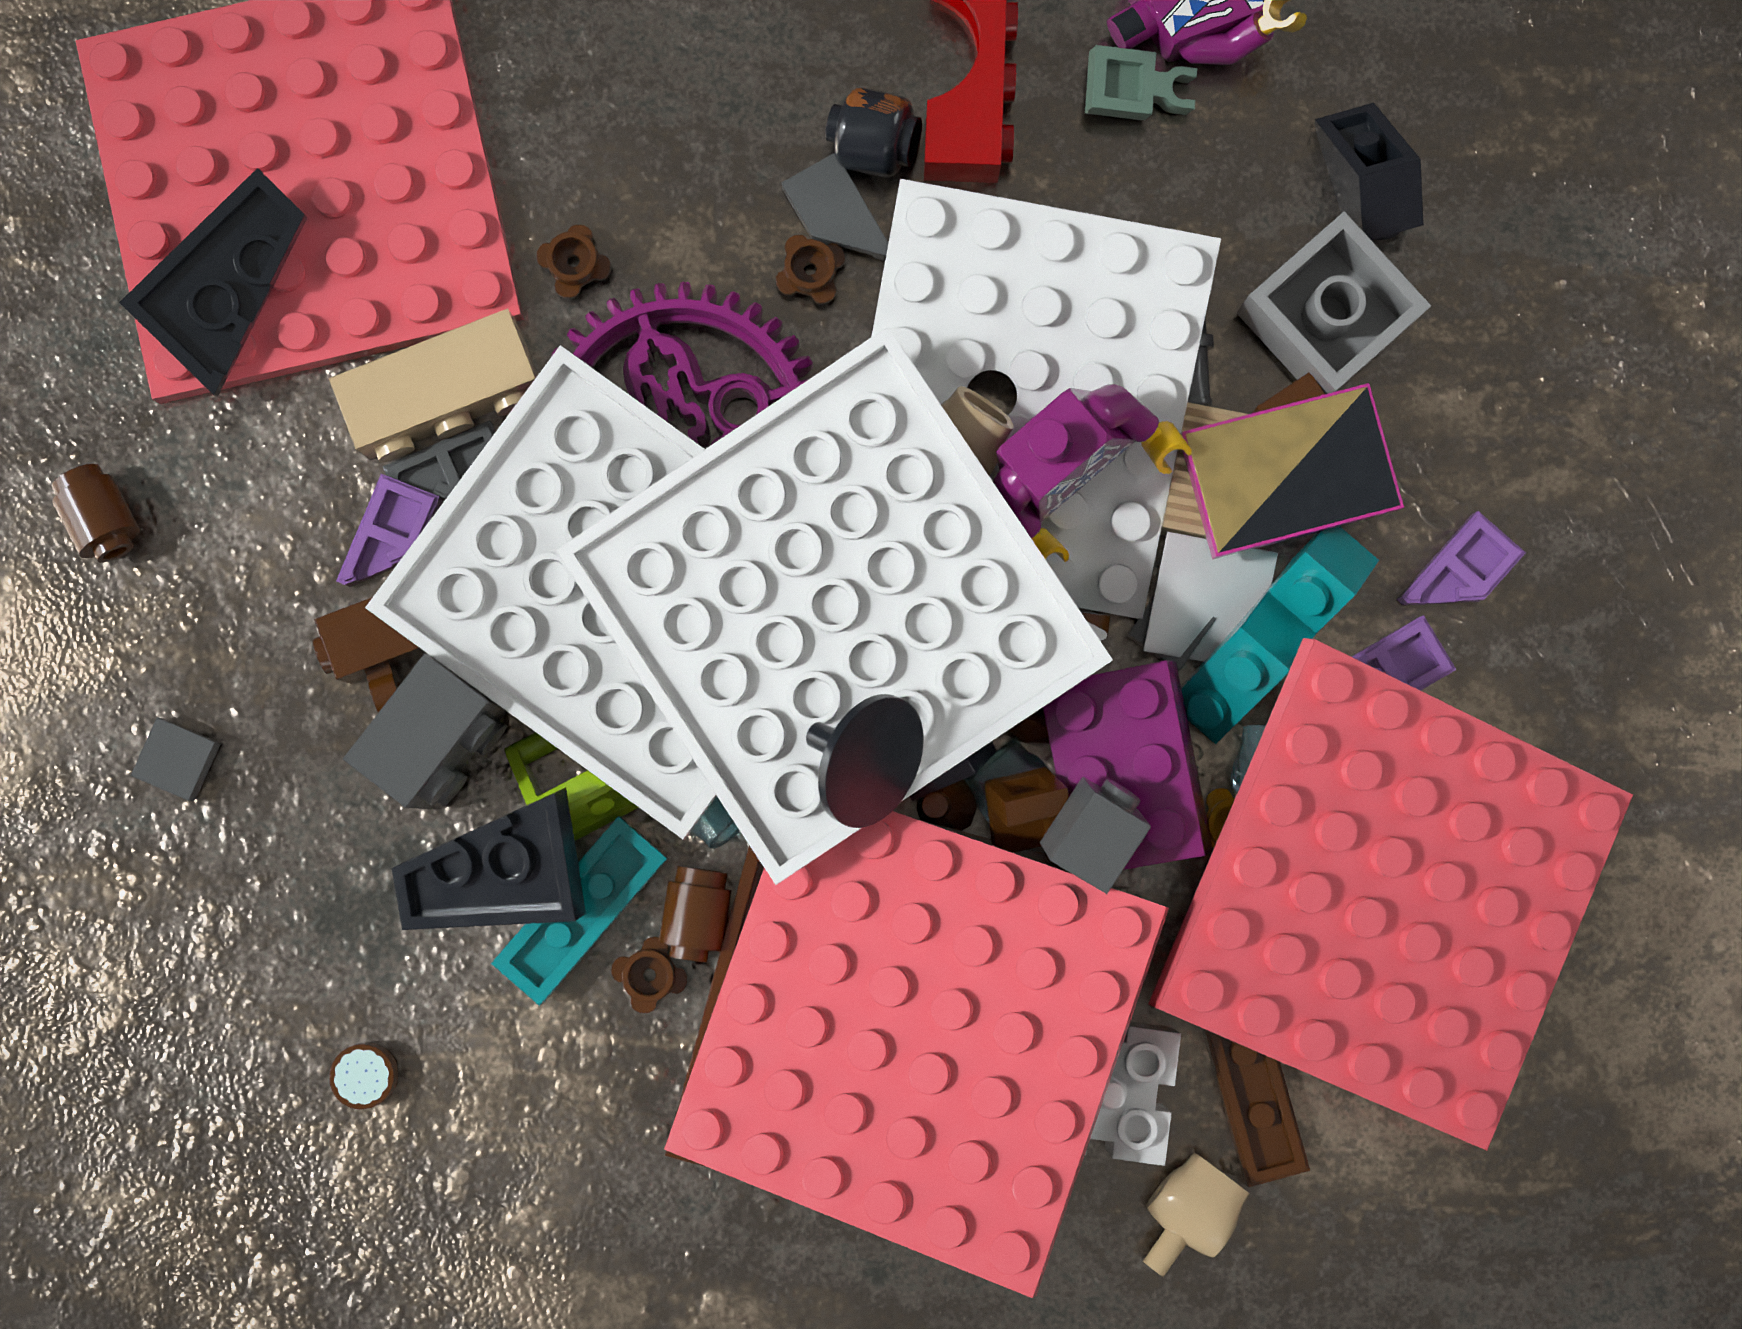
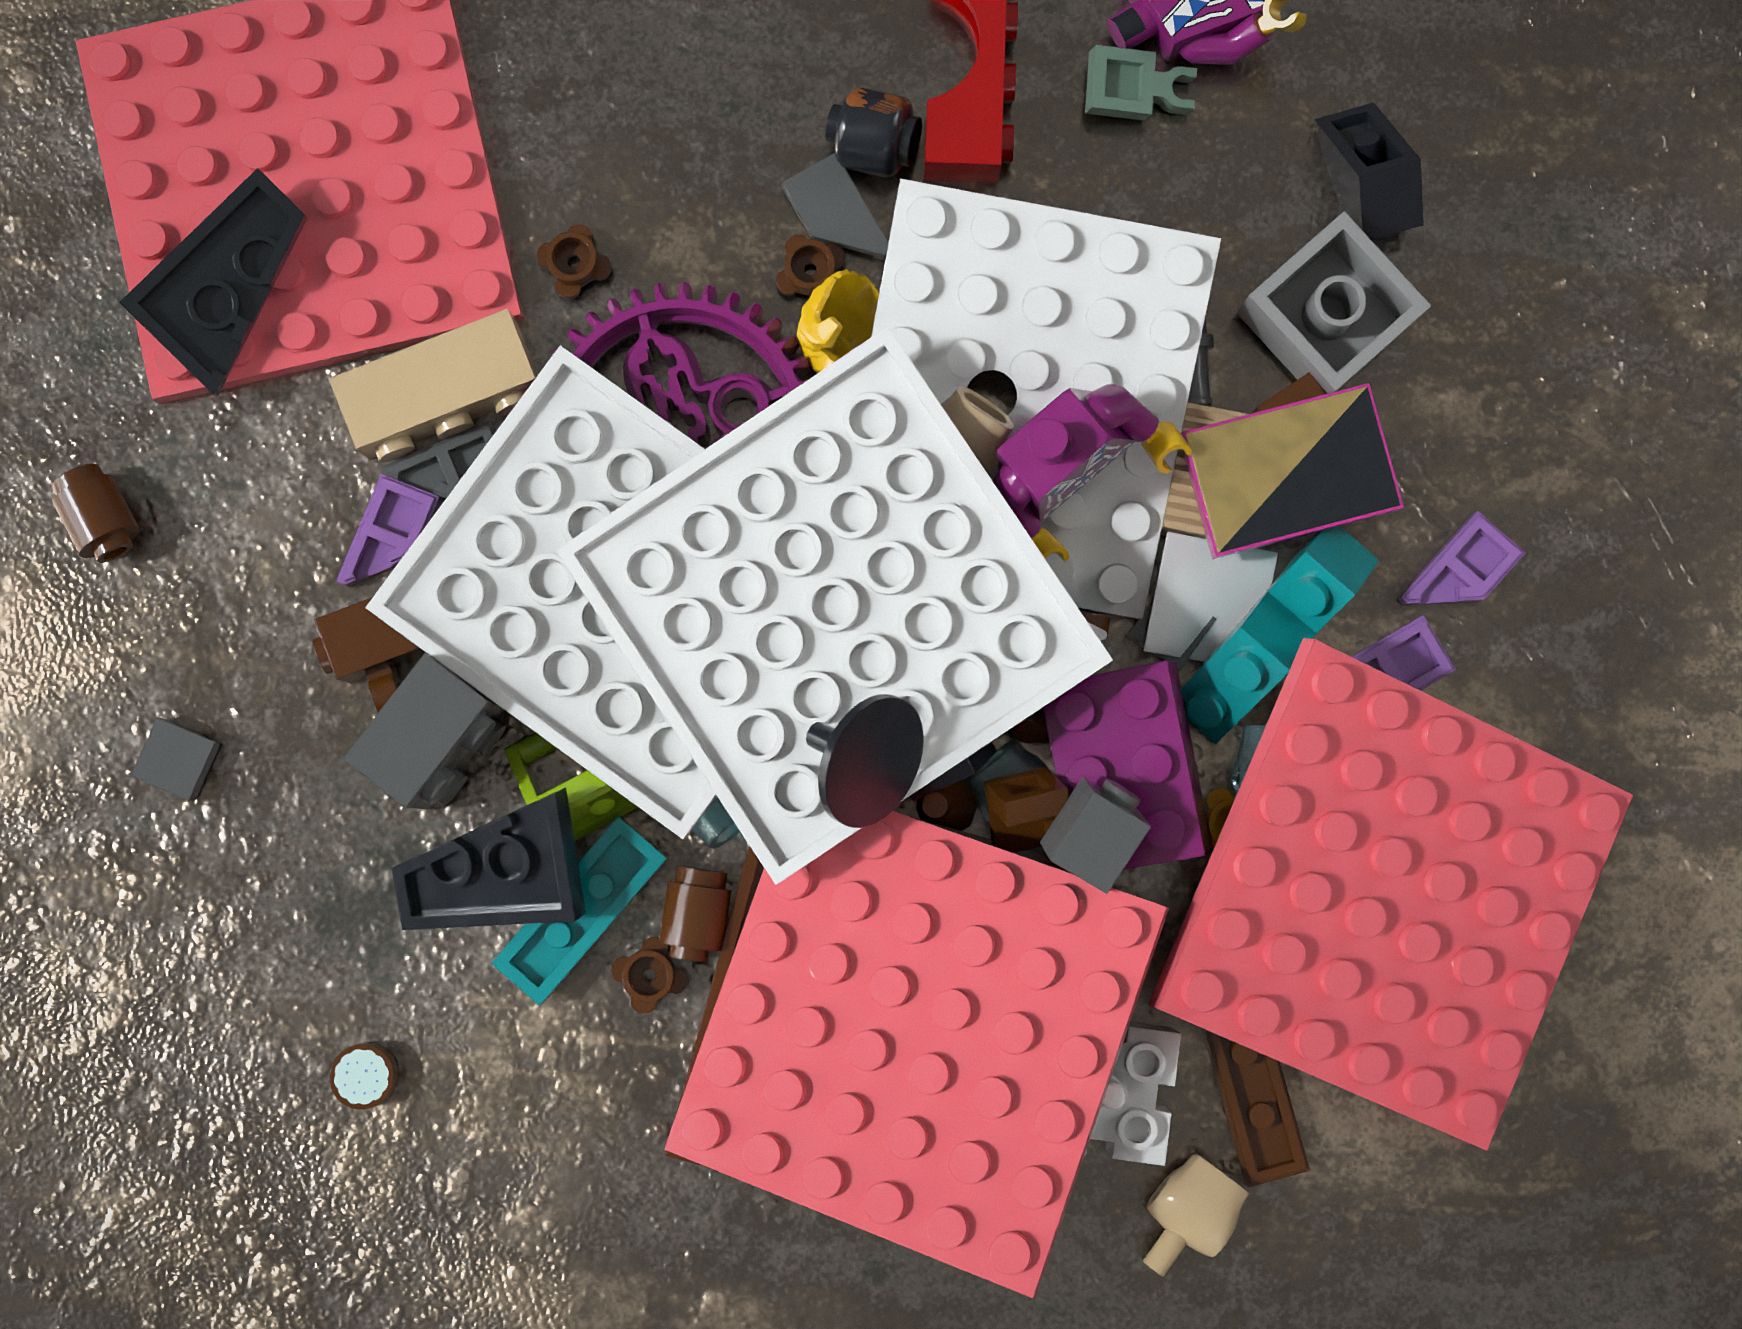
(837, 318): none -> yellow hair

